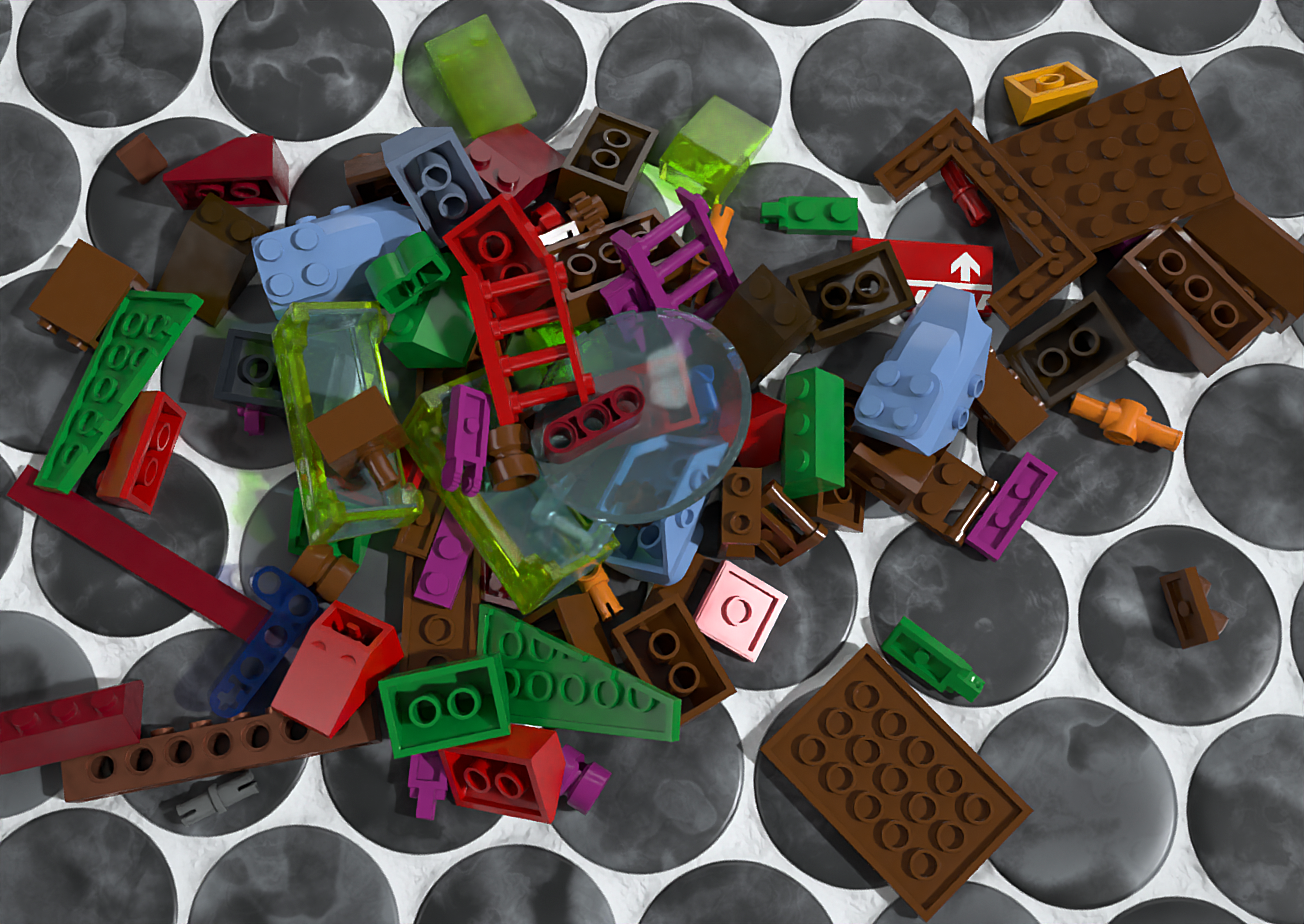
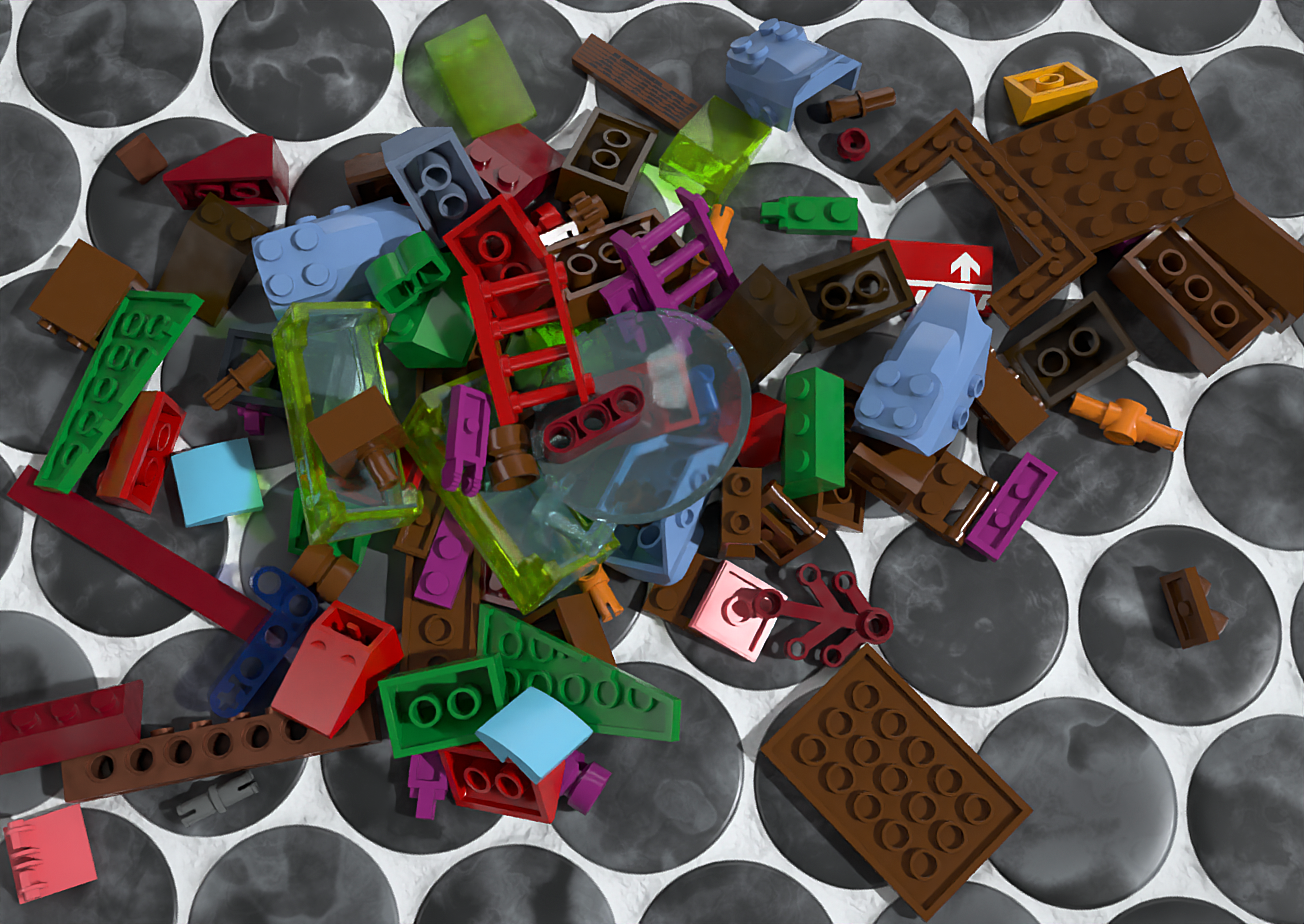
(49, 853): none -> coral hinge
(216, 482): none -> medium azure slope
(238, 381): none -> reddish brown axle
(534, 733): none -> medium azure slope
(635, 83): none -> reddish brown tile
(673, 655): reddish brown slope -> none
(782, 69): none -> medium blue slope
(829, 616): none -> dark red plant
(855, 136): none -> dark red plate
(860, 103): none -> reddish brown axle
(932, 660): green hinge -> none
(965, 194): red axle -> none

